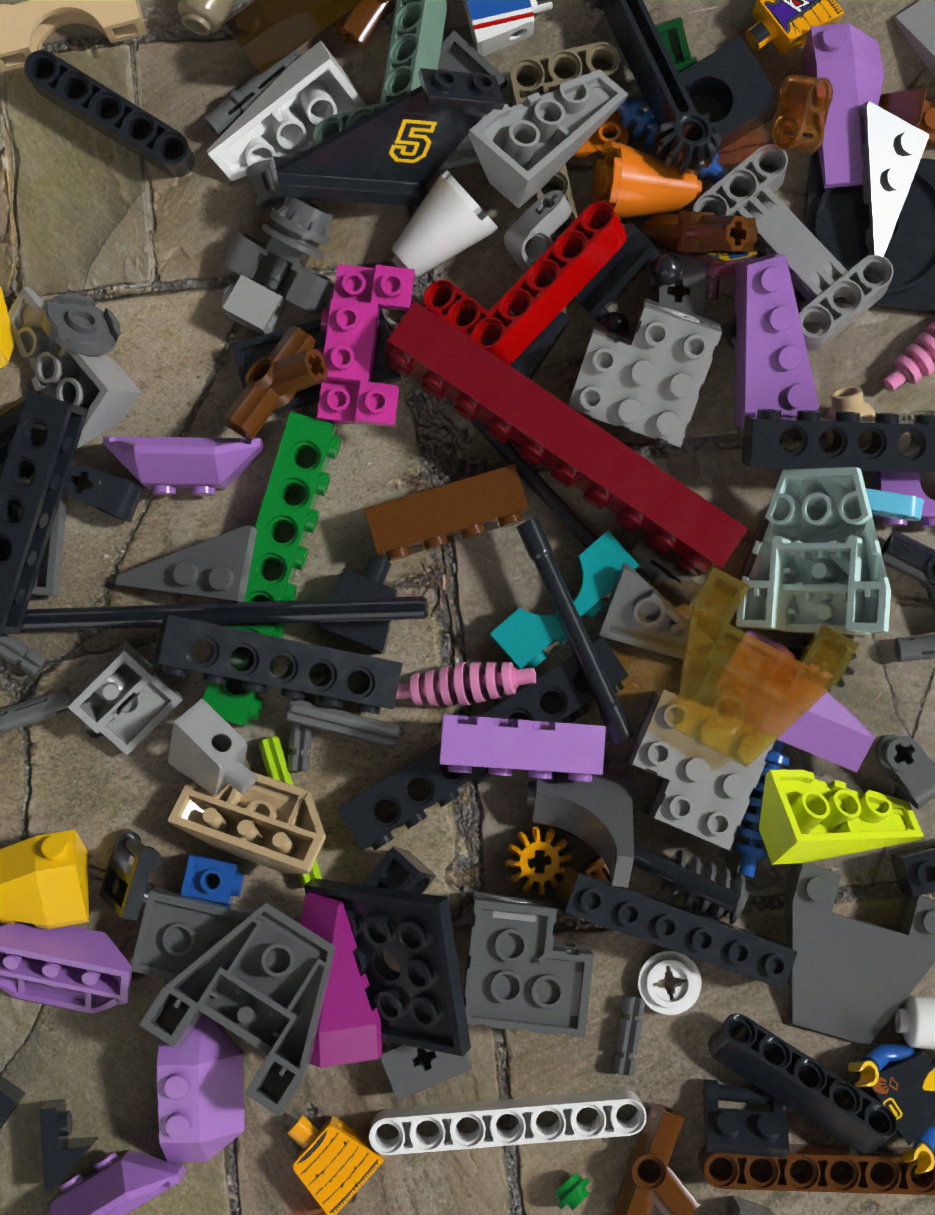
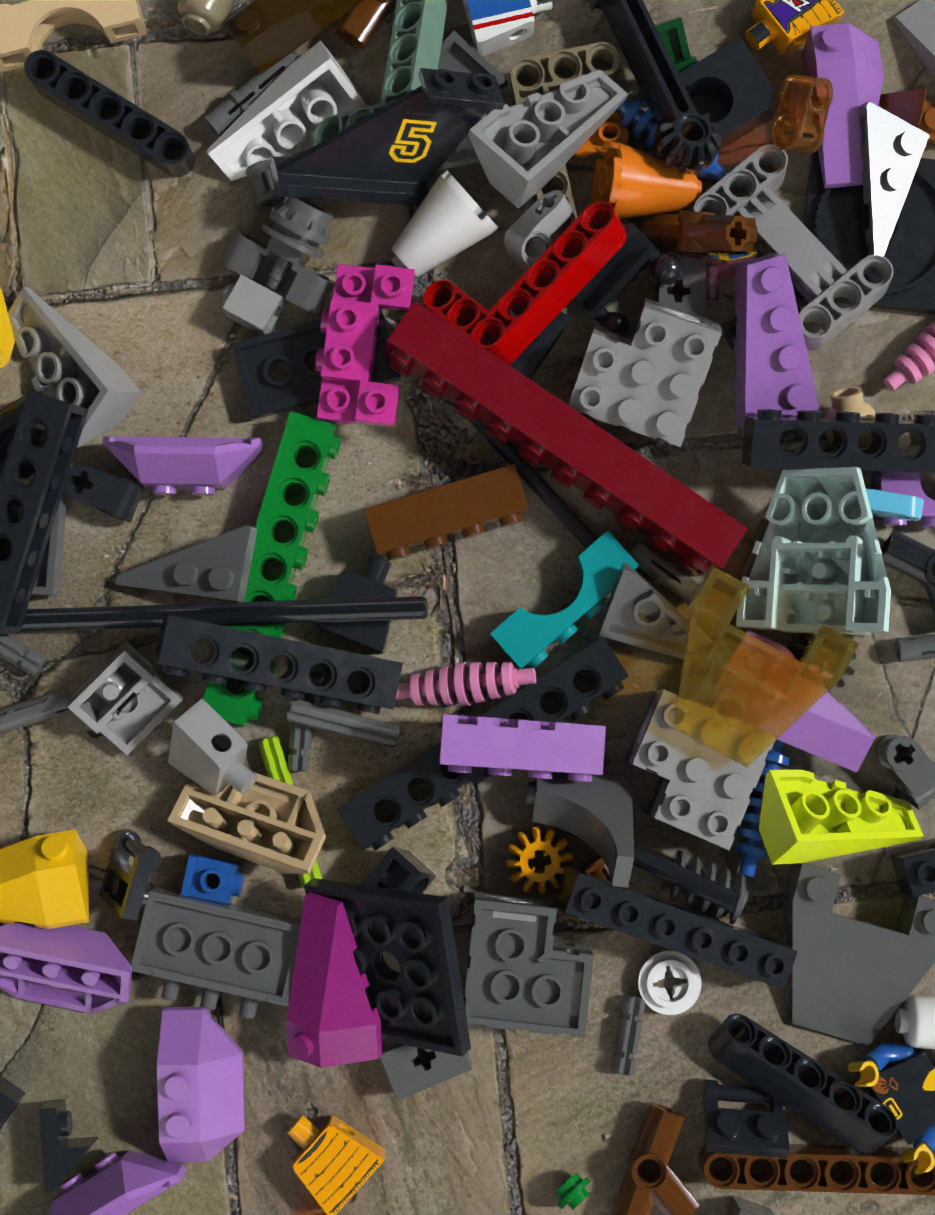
(79, 325): dark grey tile -> none
(264, 987): dark grey wedge -> none
(275, 380): reddish brown piece -> none
(526, 1131): white beam -> none
(609, 707): black piece -> none

